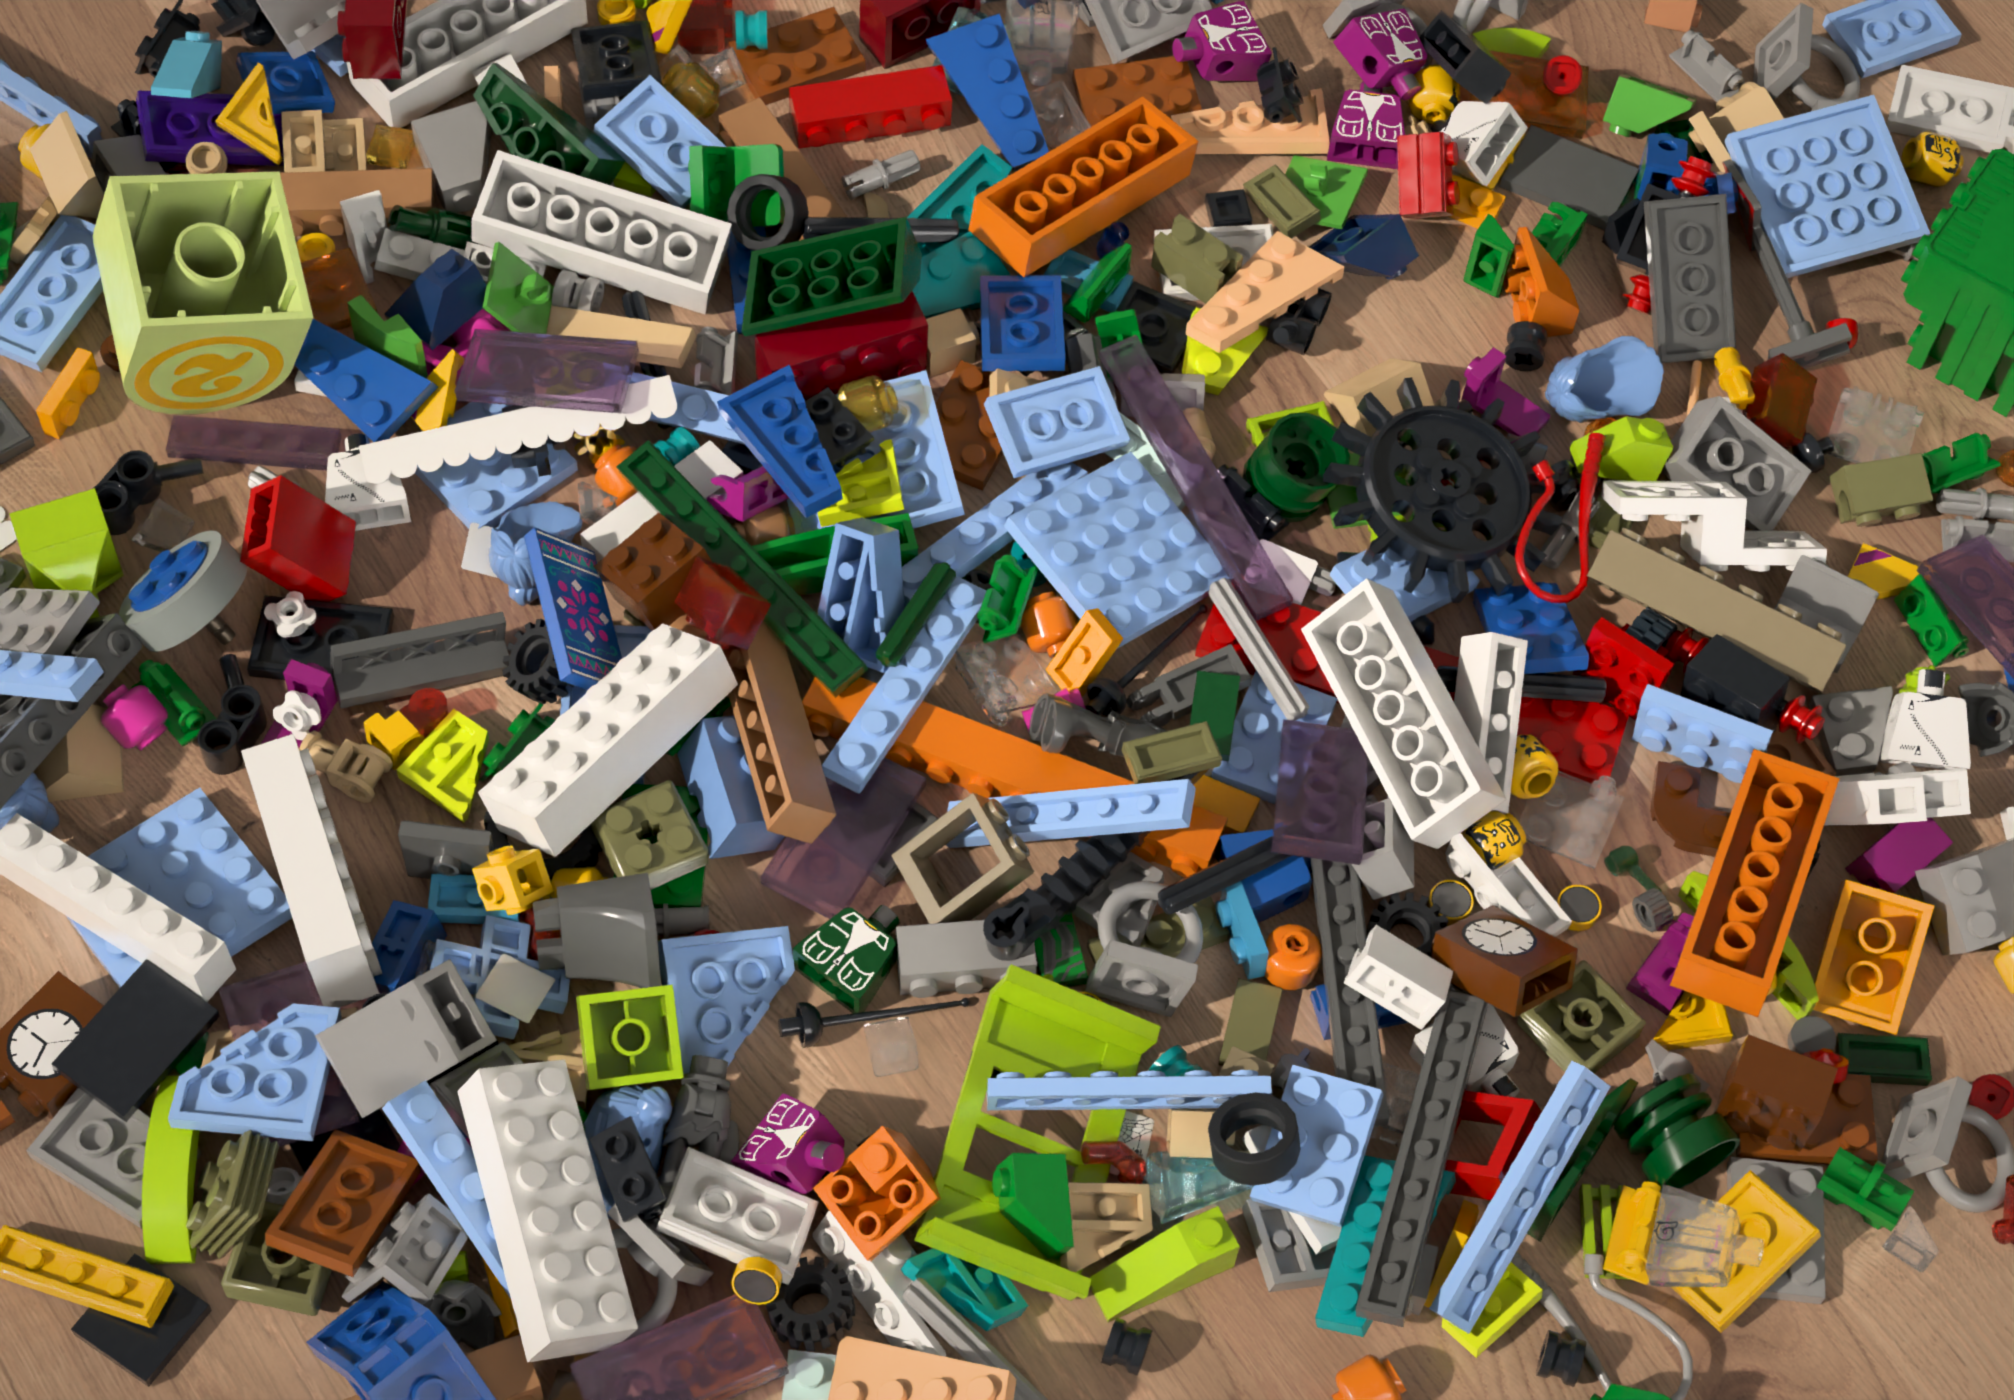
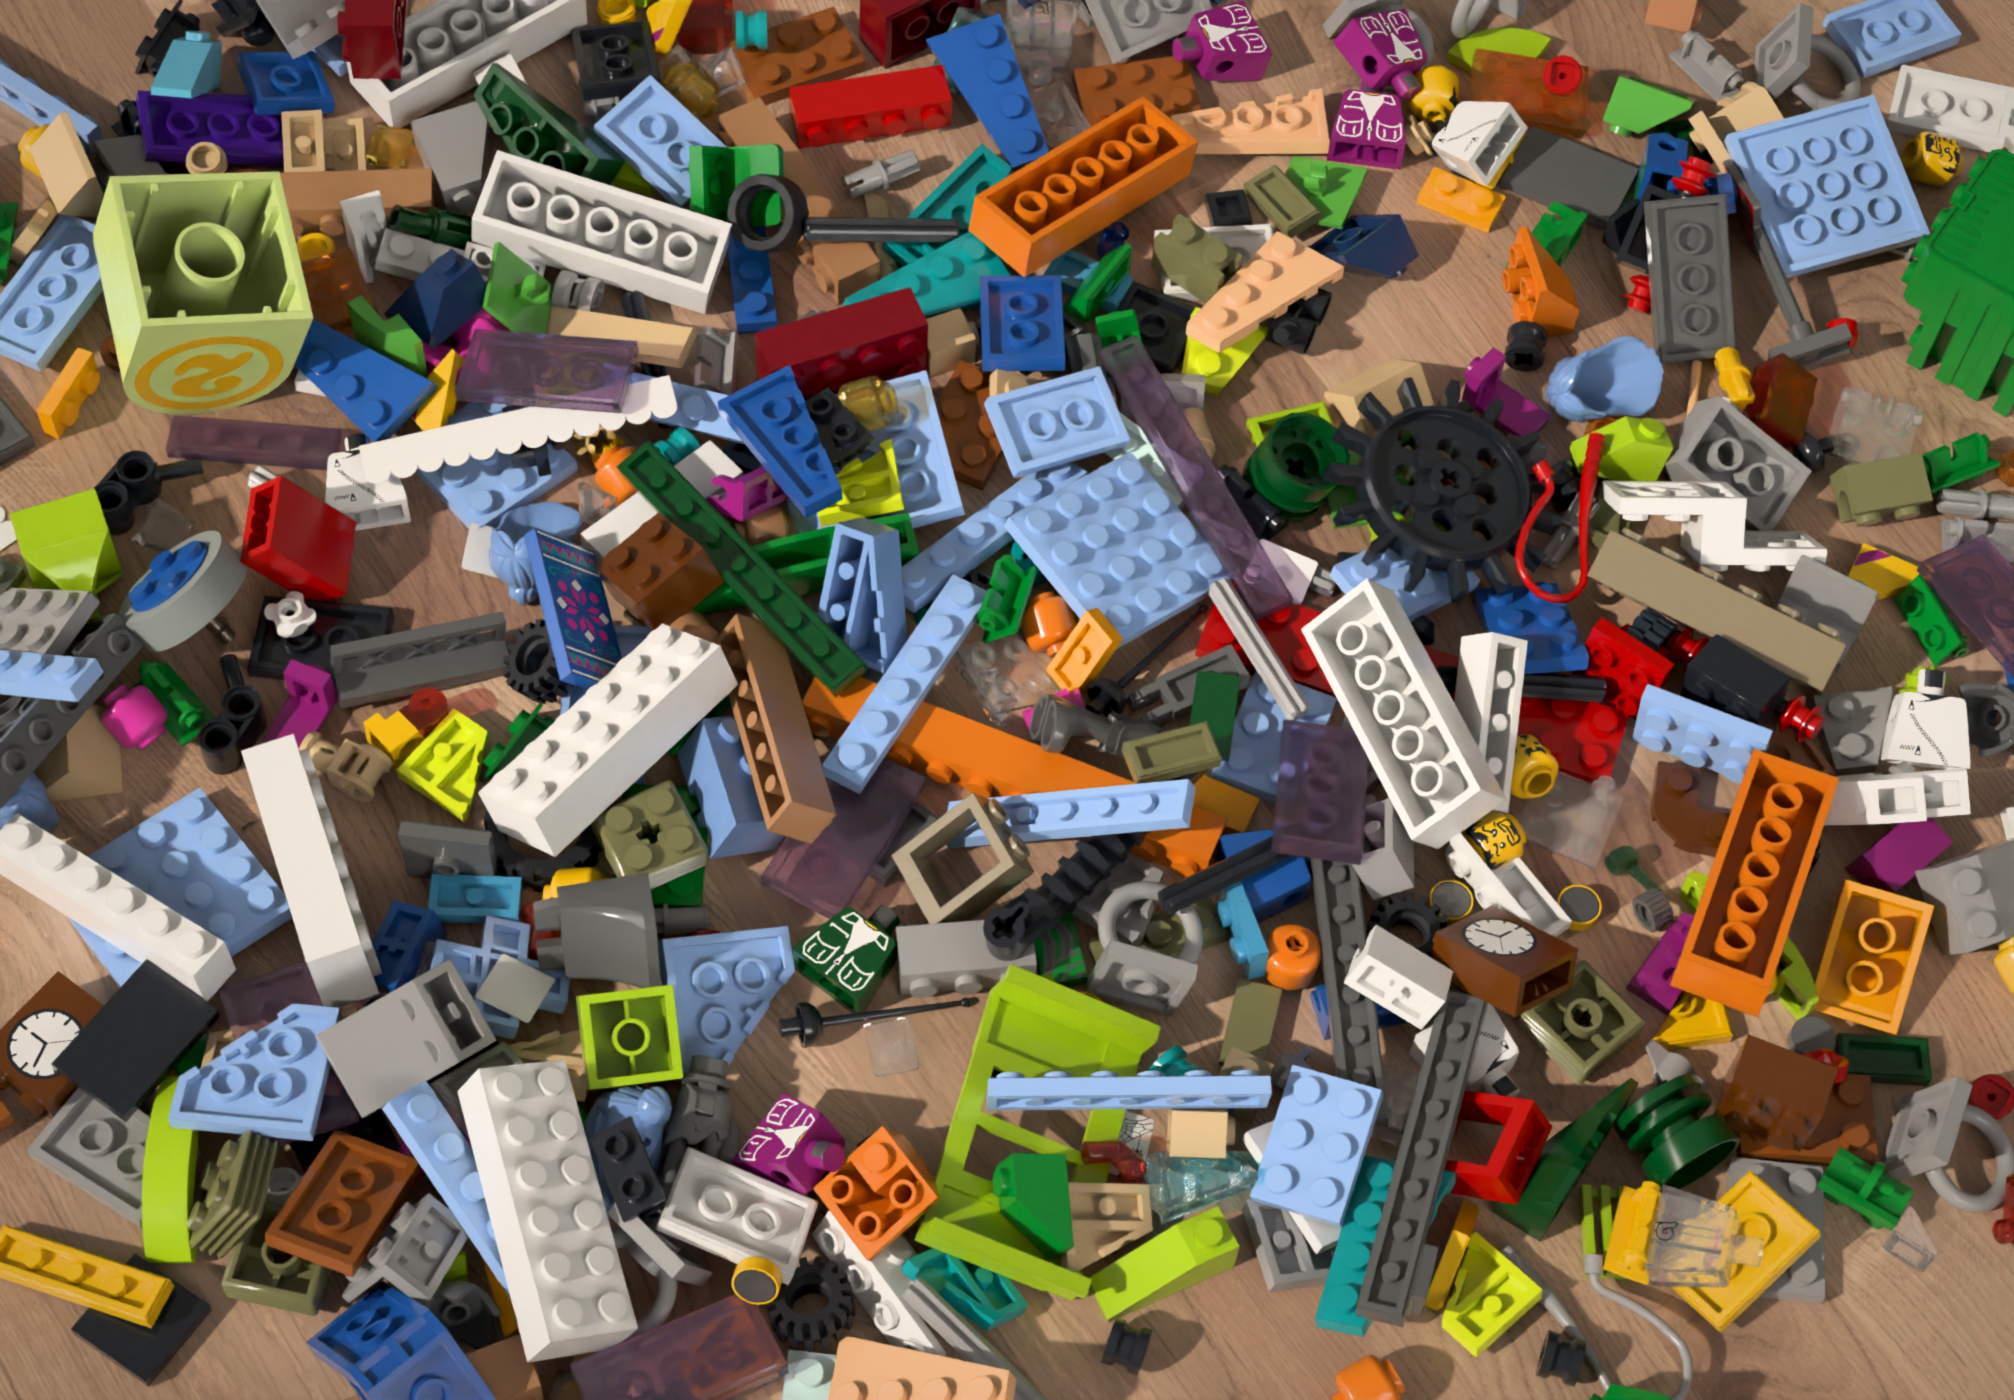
(251, 116): yellow tile -> none
(298, 713): white plate -> none
(512, 879): yellow brick -> none
(553, 85): light nougat tile -> none
(722, 604): clear red brick -> none
(831, 276): dark green slope -> none
(915, 614): dark green axle -> none
(1261, 1166): black tyre -> none
(1278, 89): black hinge -> none
(1426, 175): brick -> none
(1464, 57): black brick -> none
(1489, 258): green slope -> none
(1520, 1197): light blue plate -> none

